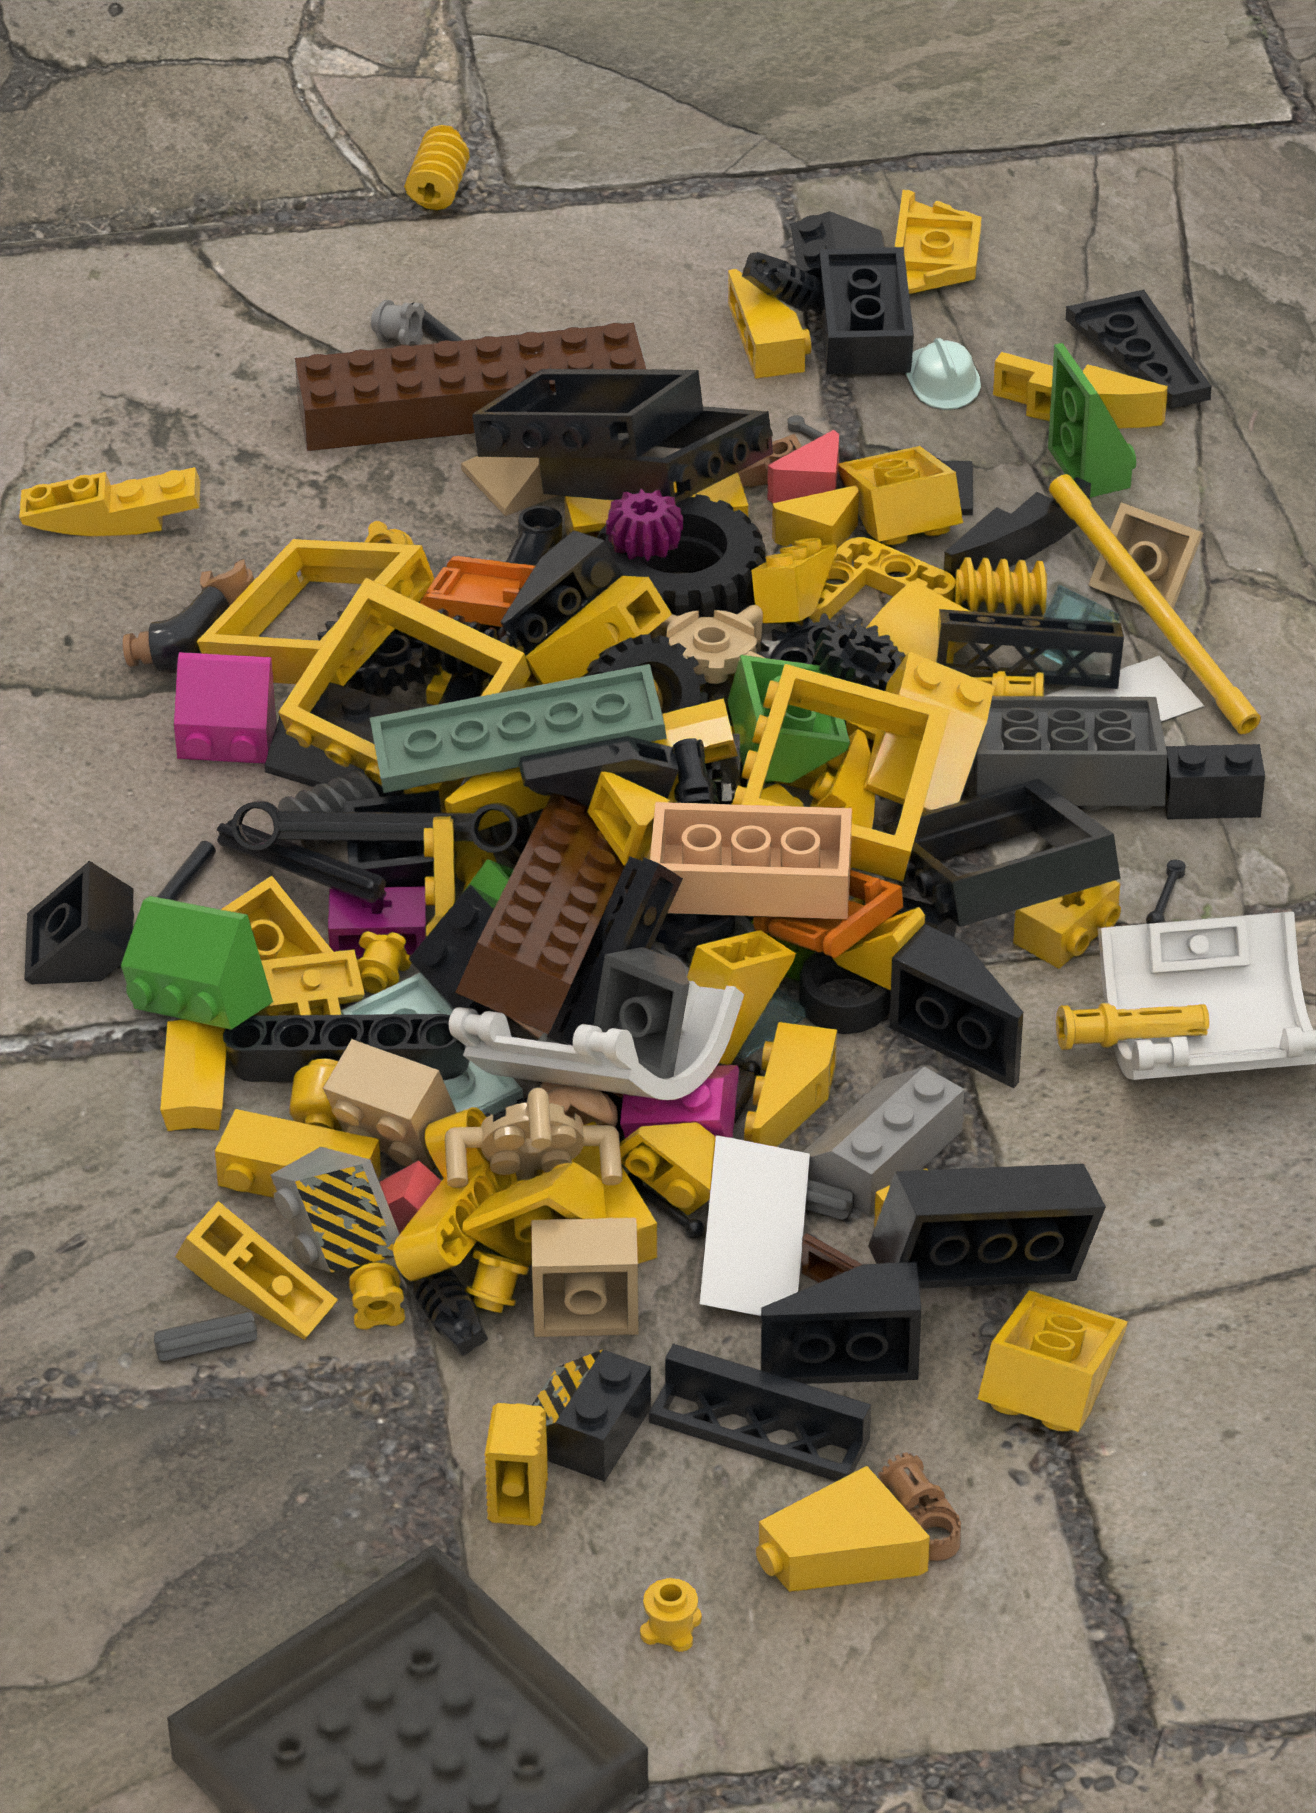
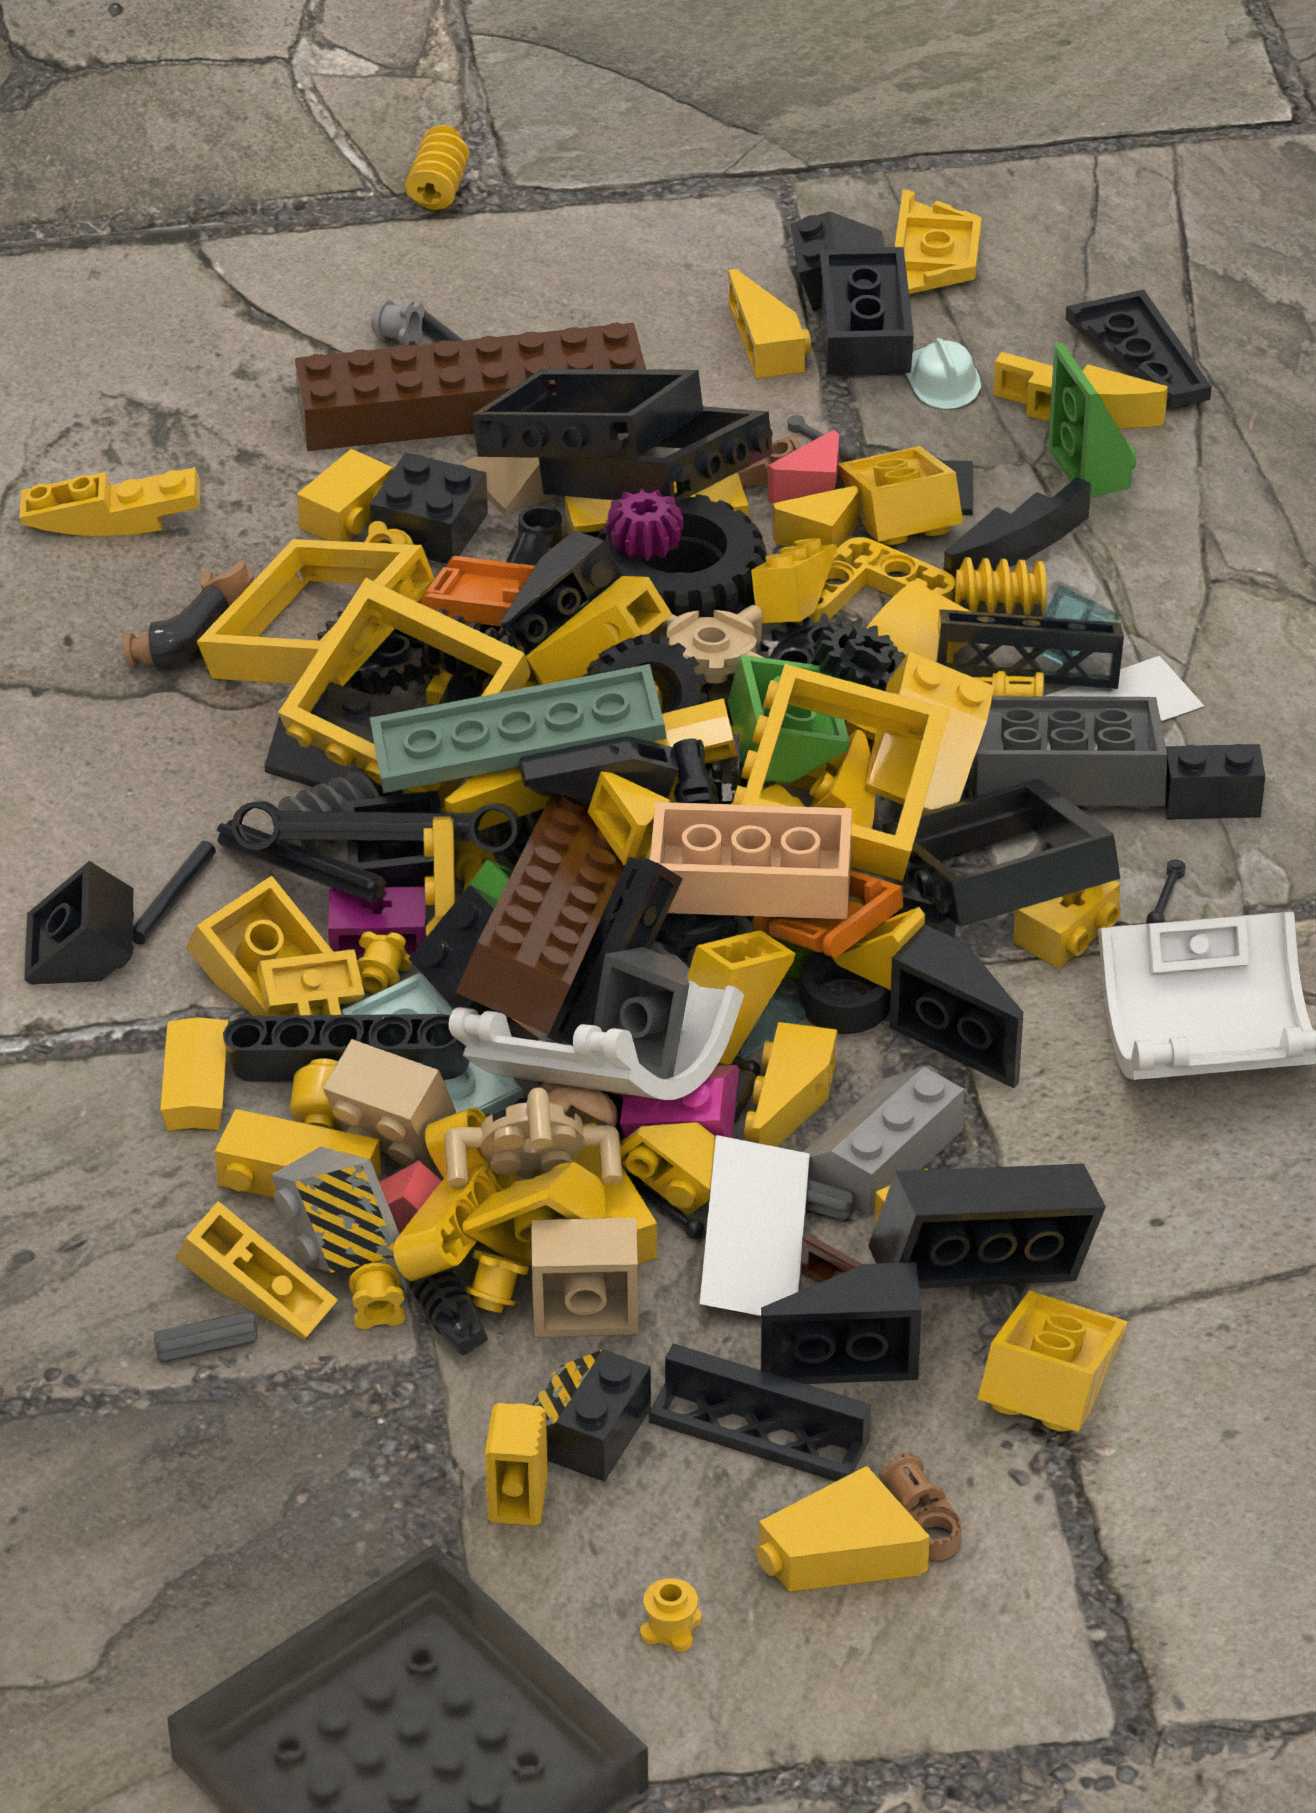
(194, 964): bright green slope -> none
(224, 707): dark pink slope -> none
(340, 498): none -> yellow brick
(433, 504): none -> black brick
(784, 282): black hinge -> none
(1109, 1024): yellow pin -> none
(1157, 546): tan slope -> none
(1228, 697): yellow piece -> none

